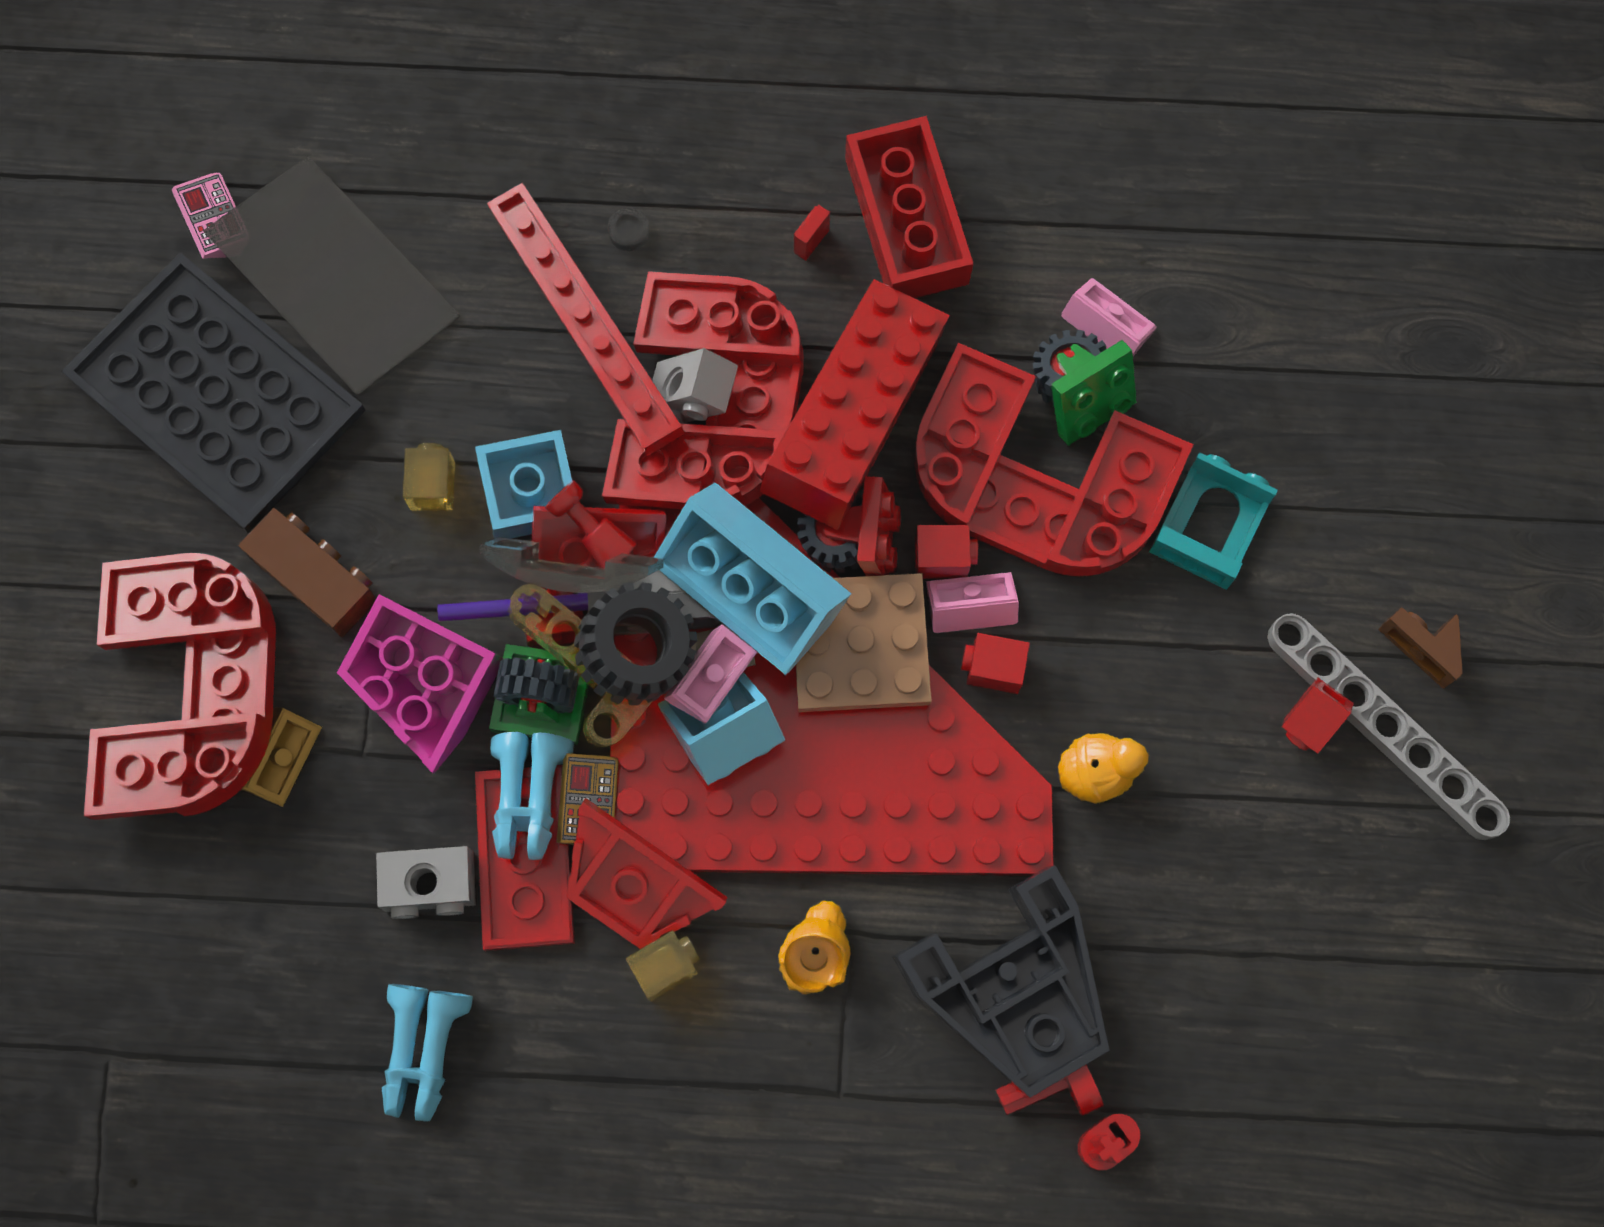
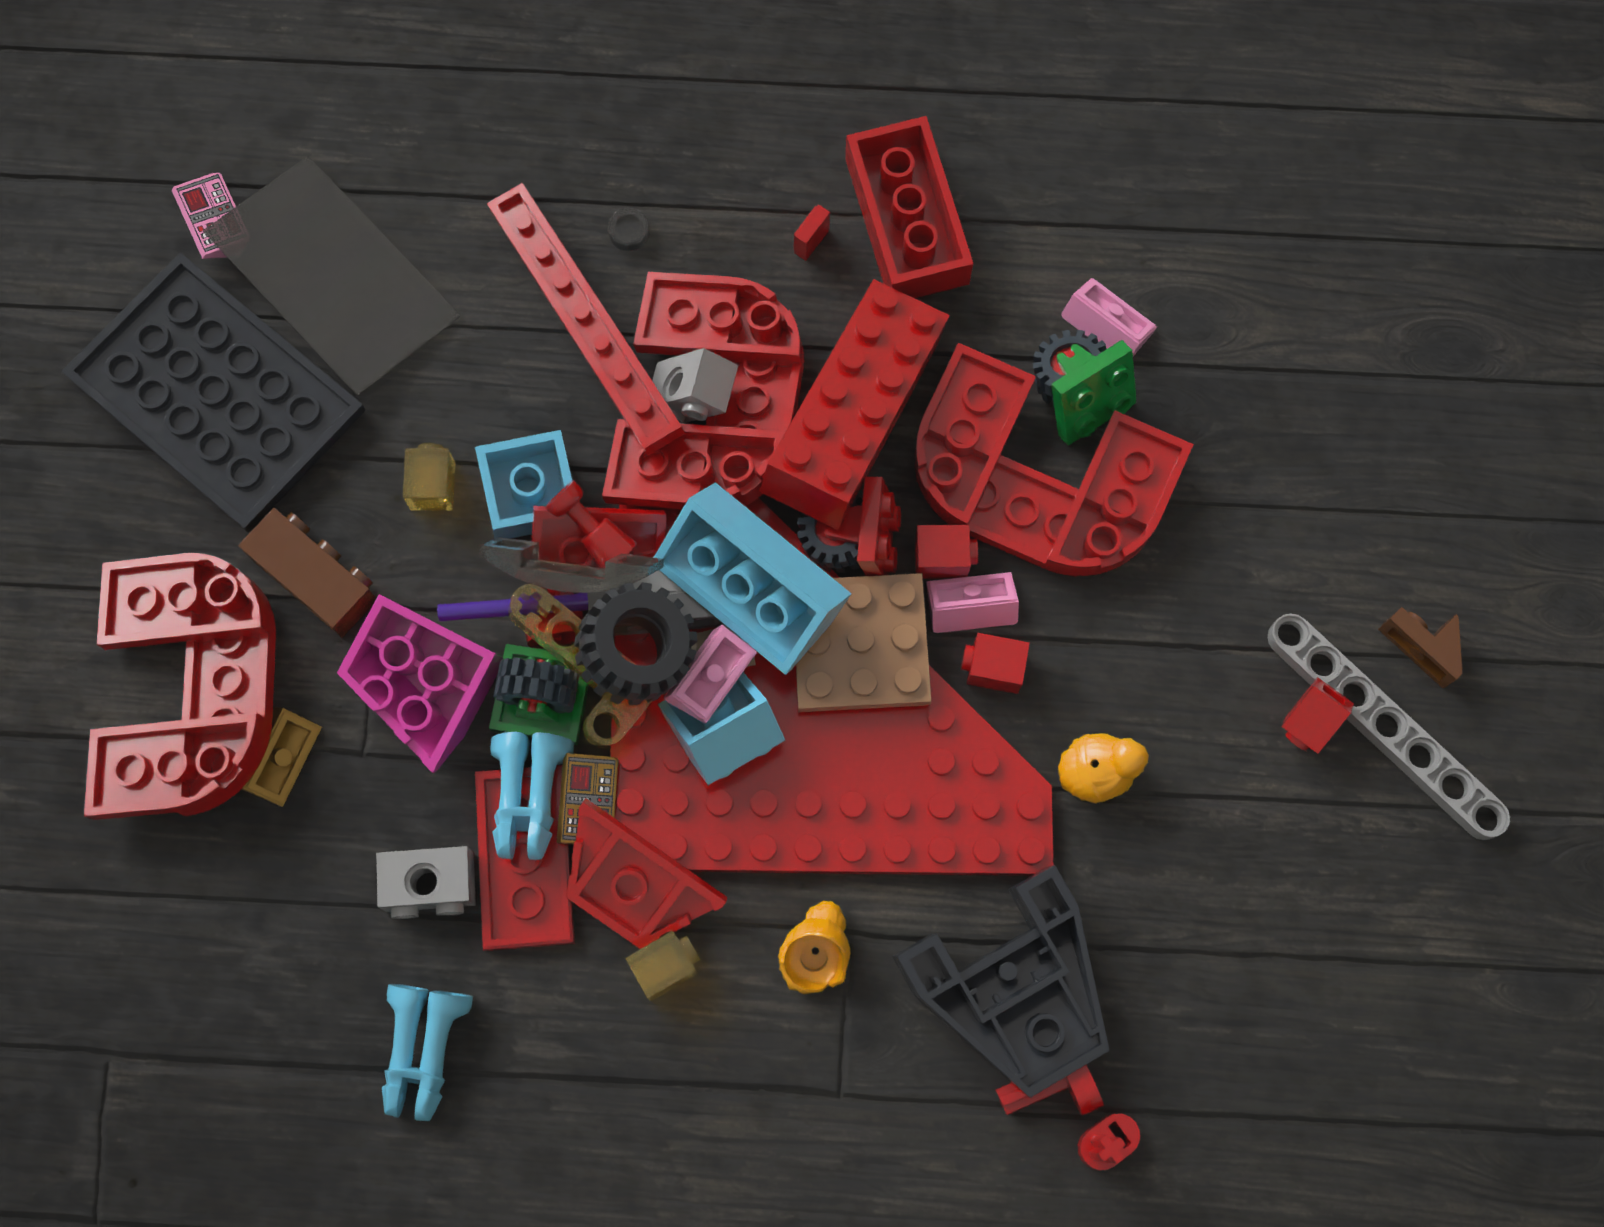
(1253, 498): teal panel -> none

